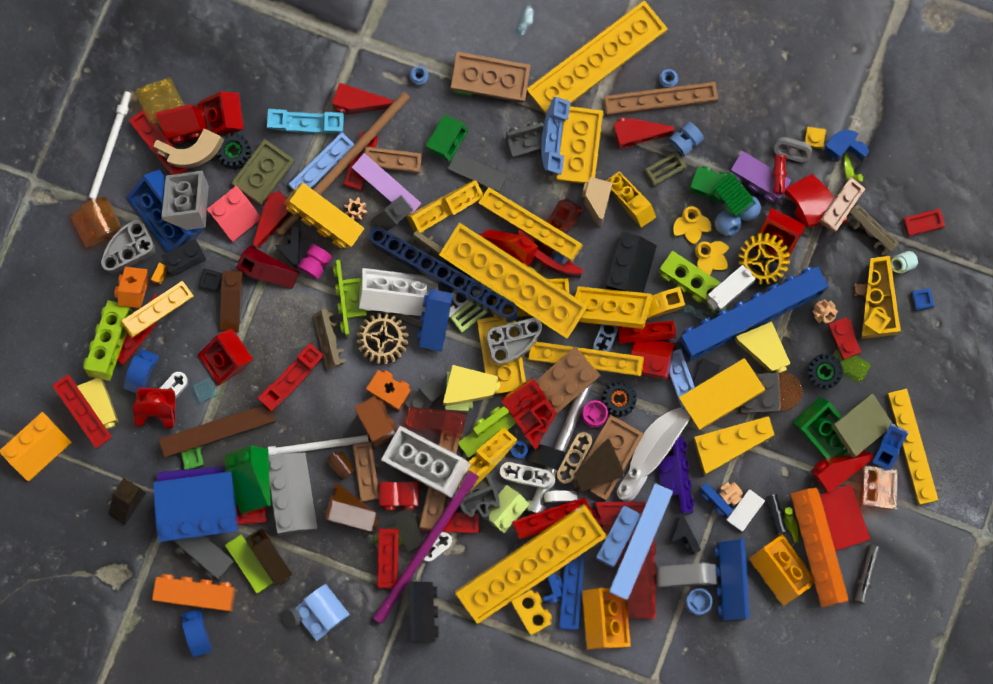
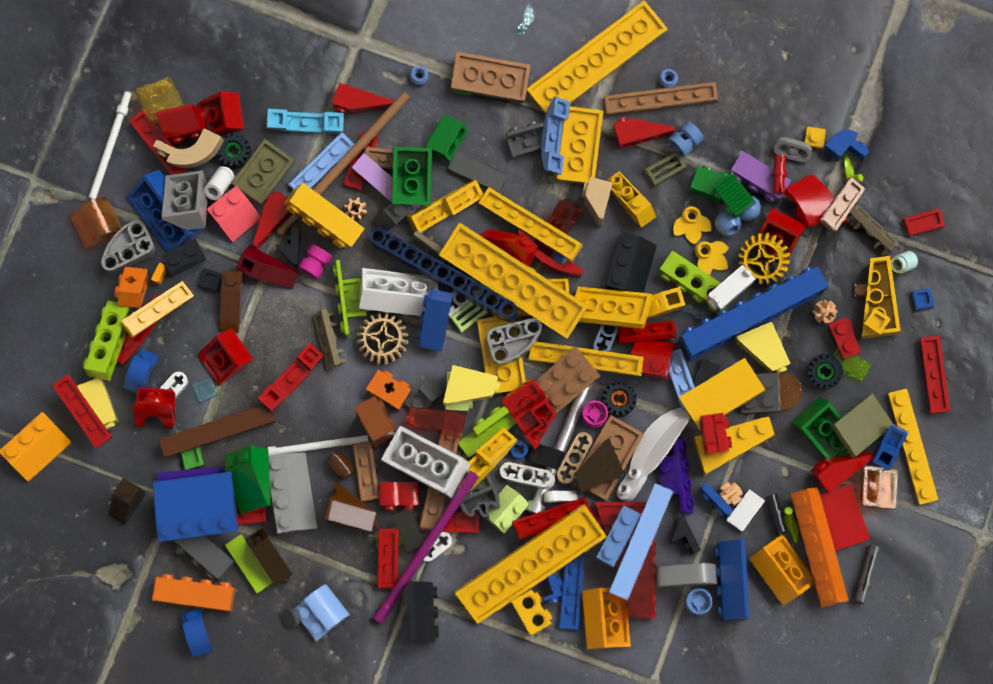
(219, 183): none -> white piece
(411, 175): none -> green slope
(714, 434): none -> red brick
(934, 374): none -> red plate

